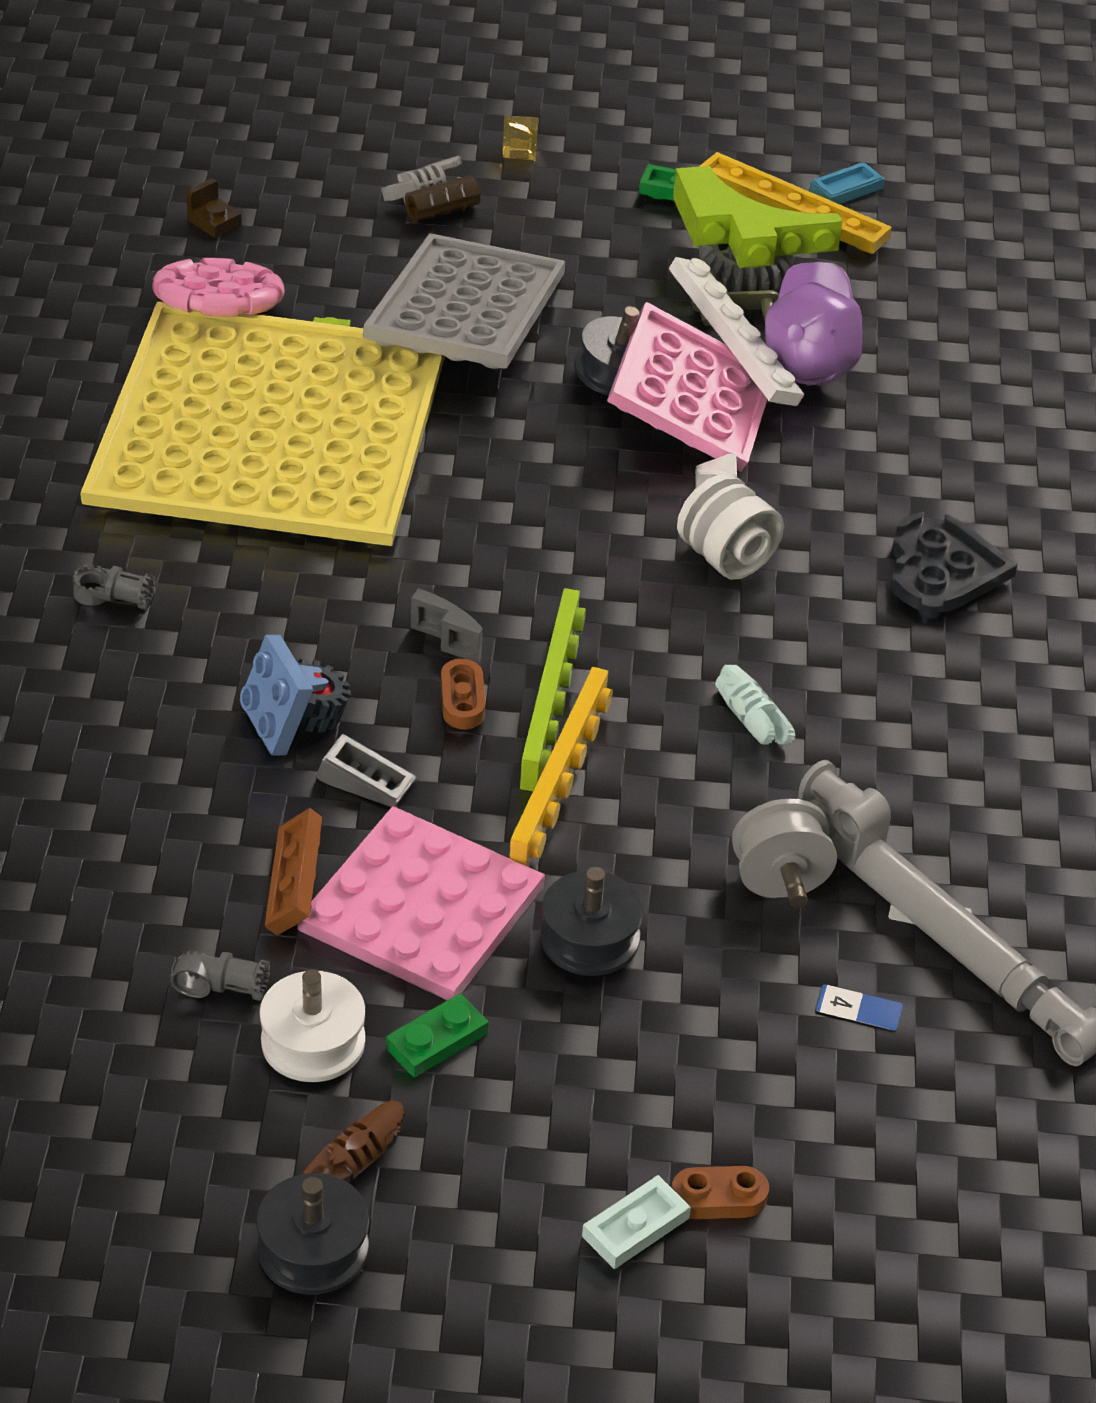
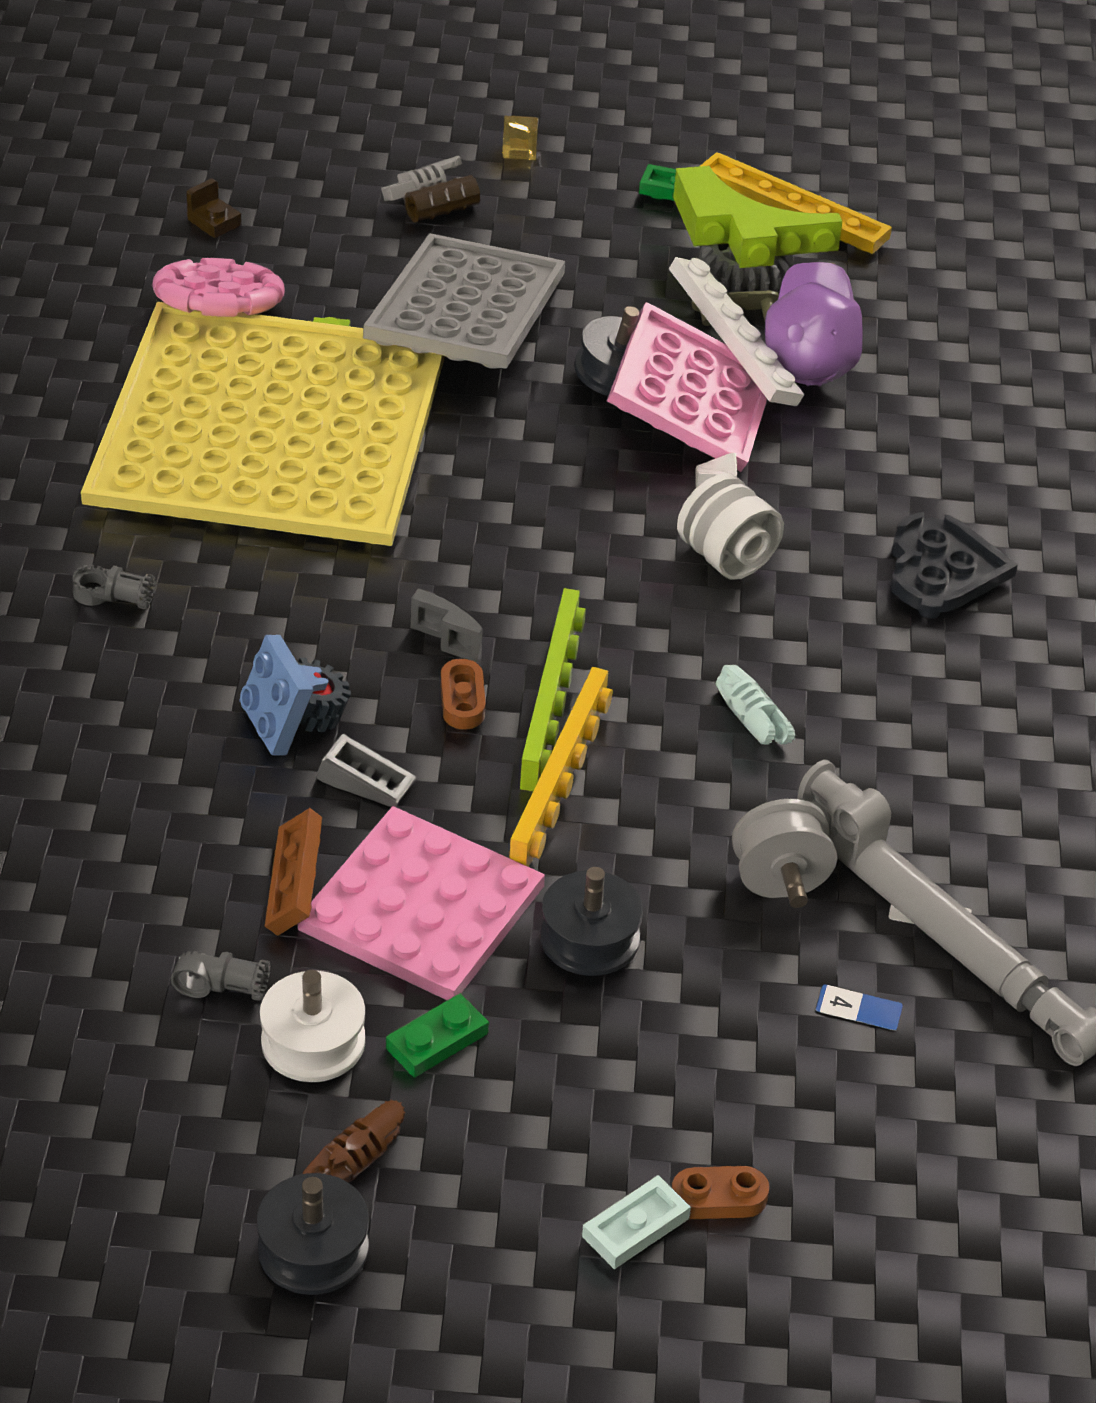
(847, 183): dark azure tile -> none

